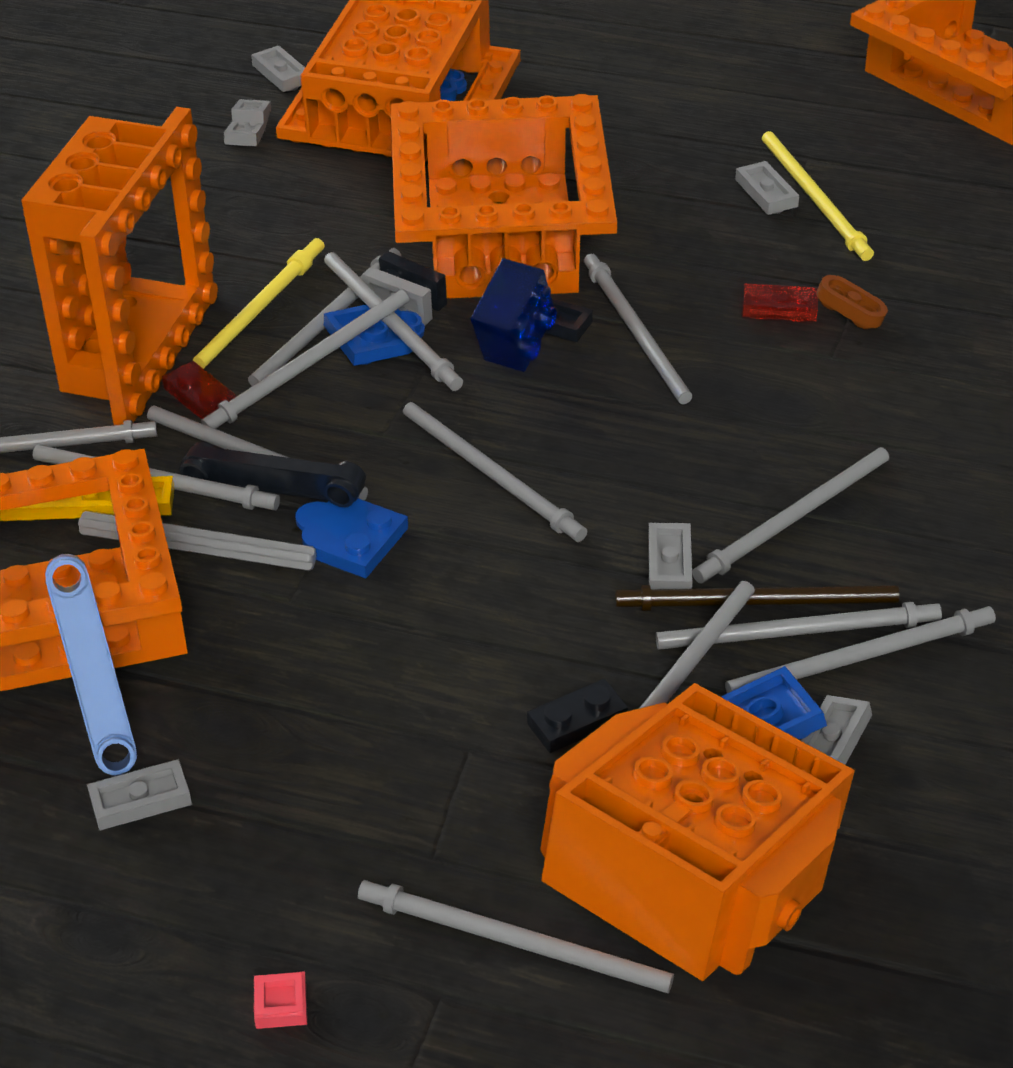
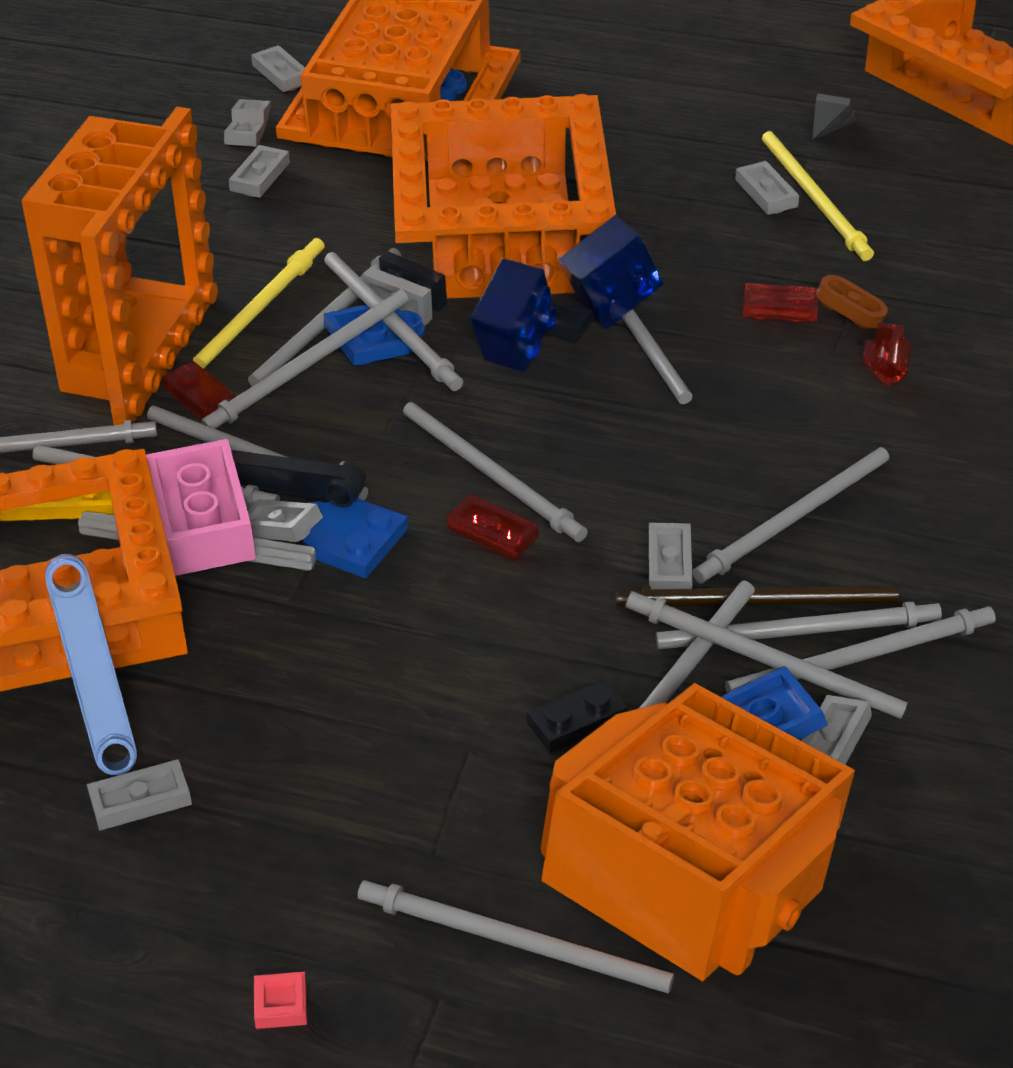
(201, 506): none -> bright pink brick
(259, 171): none -> light grey plate
(283, 519): none -> light grey plate
(492, 526): none -> clear red plate
(611, 271): none -> clear blue brick
(659, 611): none -> light grey bar
(831, 114): none -> dark grey slope
(889, 354): none -> clear red piece

